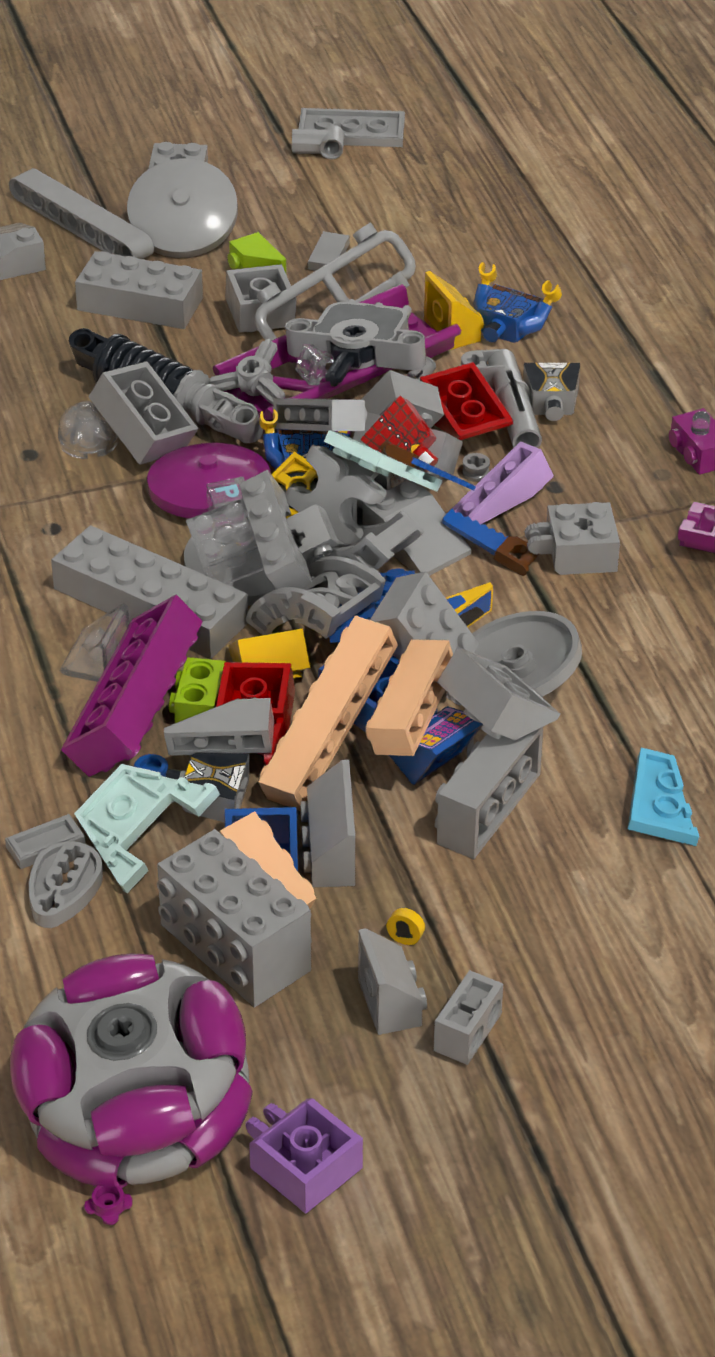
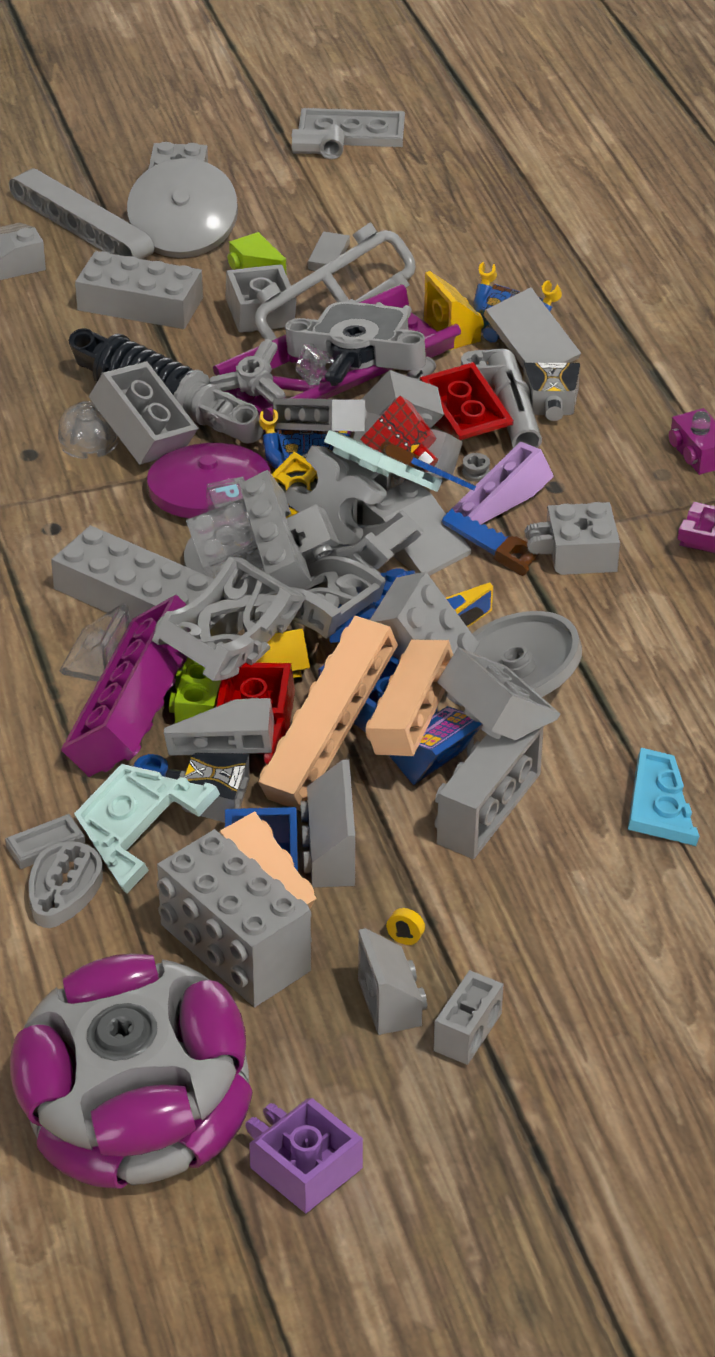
(109, 1213): magenta plate -> none
(224, 653): none -> light grey fence
(531, 330): none -> light grey tile

